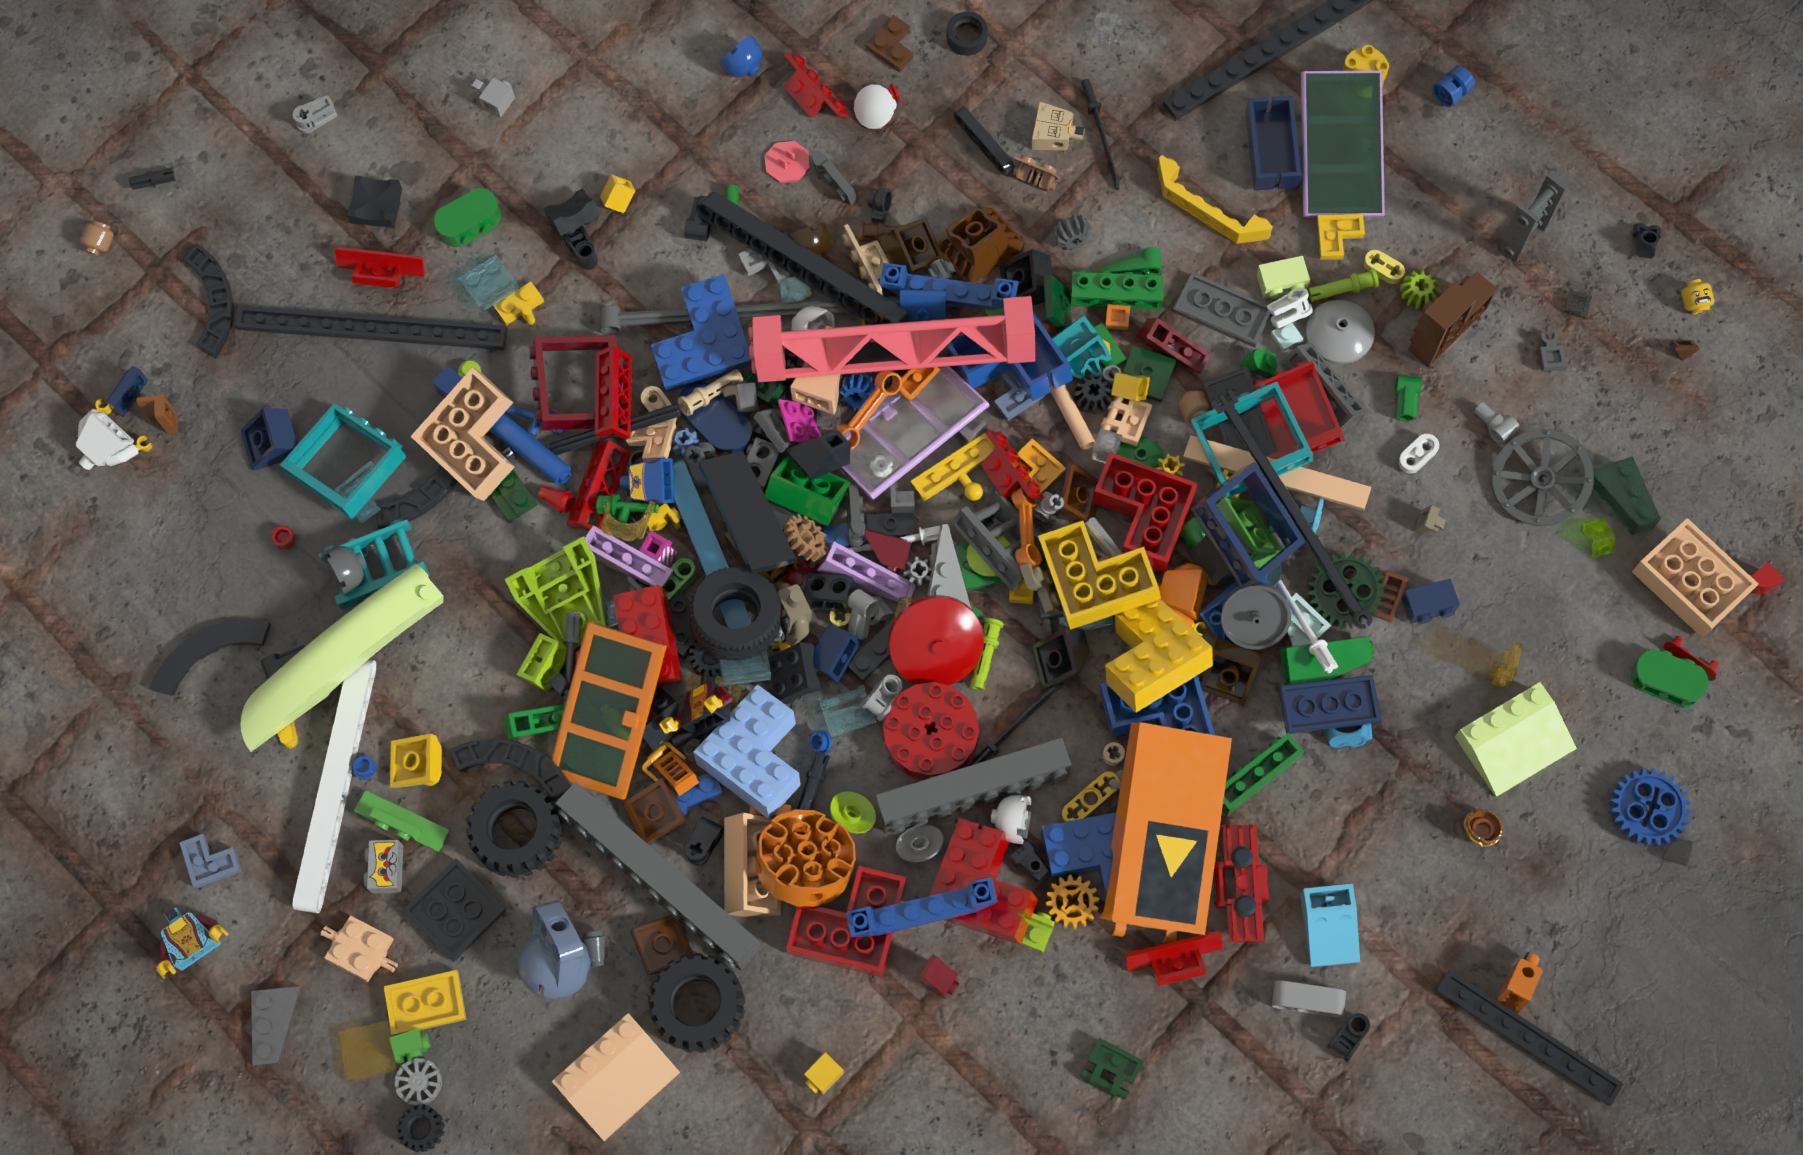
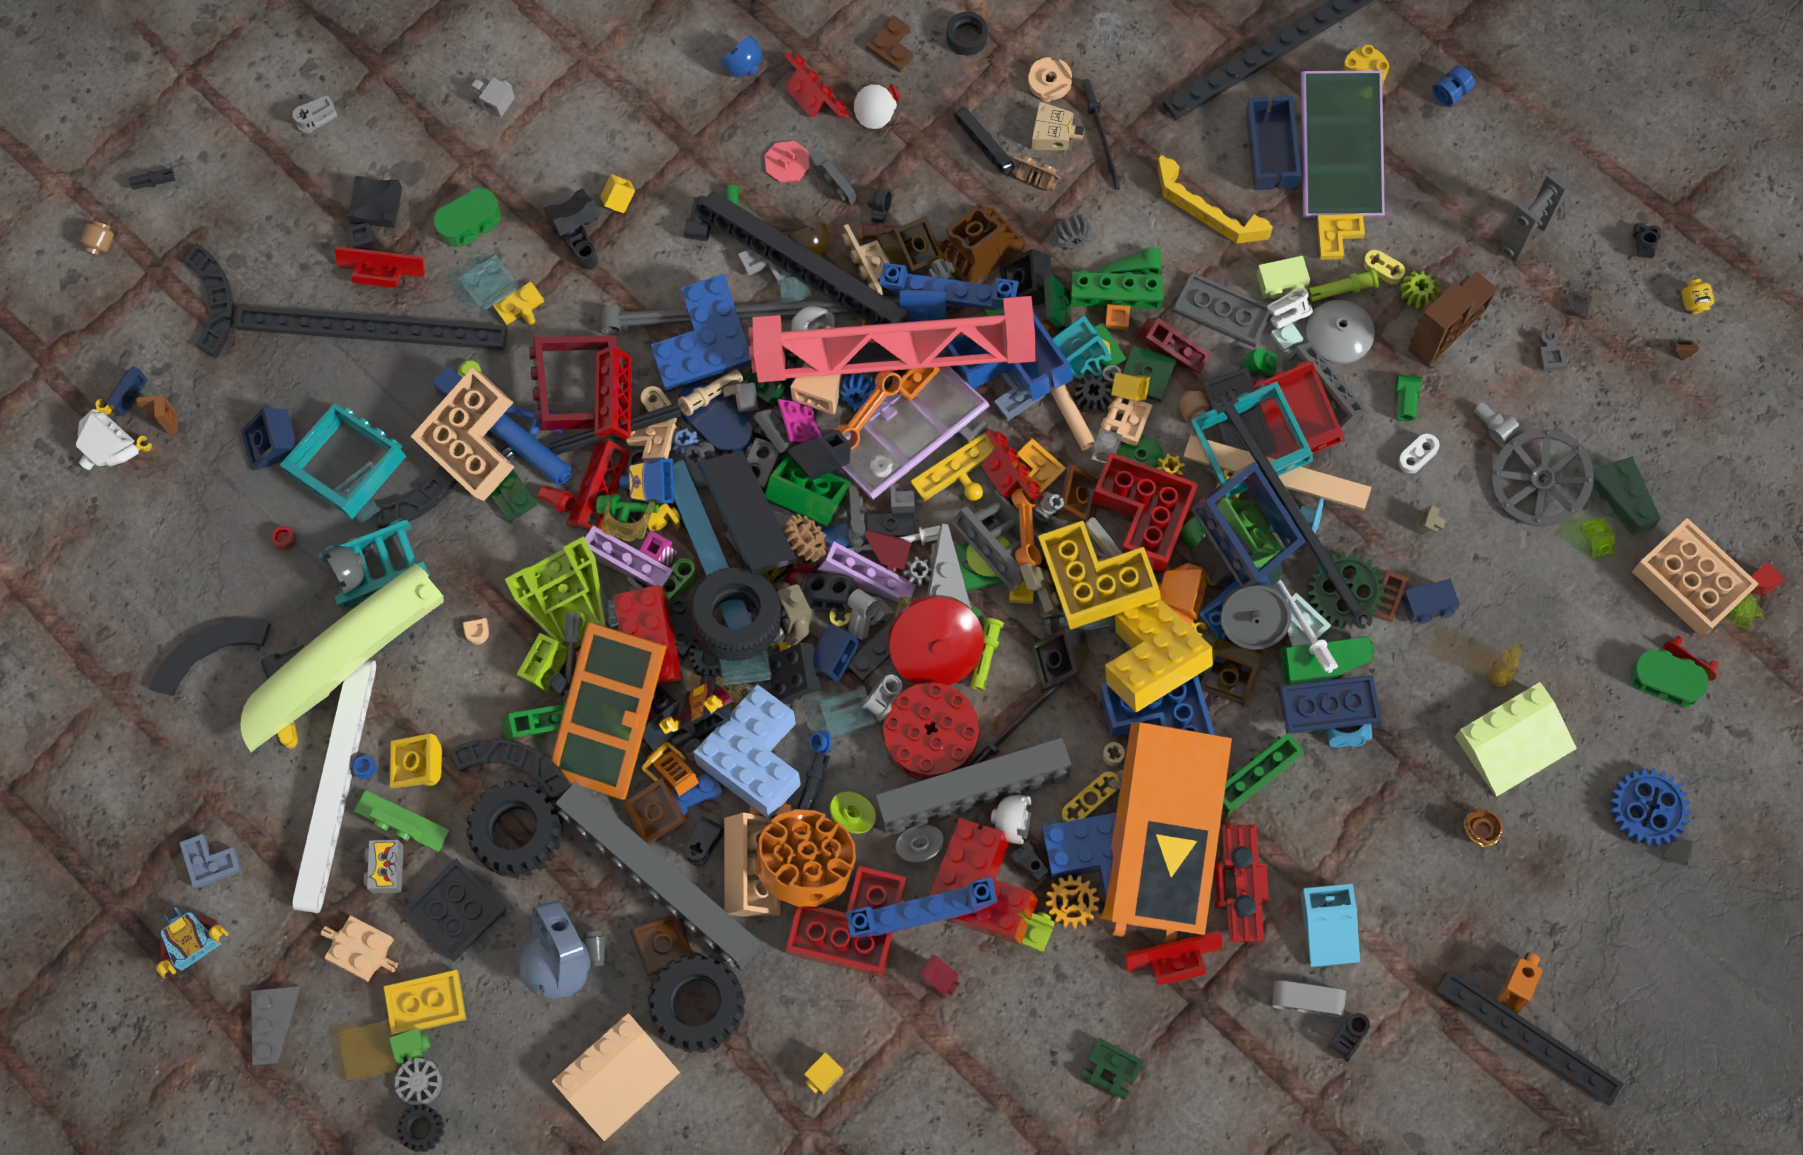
(361, 236): none -> black plate
(476, 630): none -> light nougat tile
(1049, 90): none -> light nougat plate
(1746, 611): none -> clear neon green piece

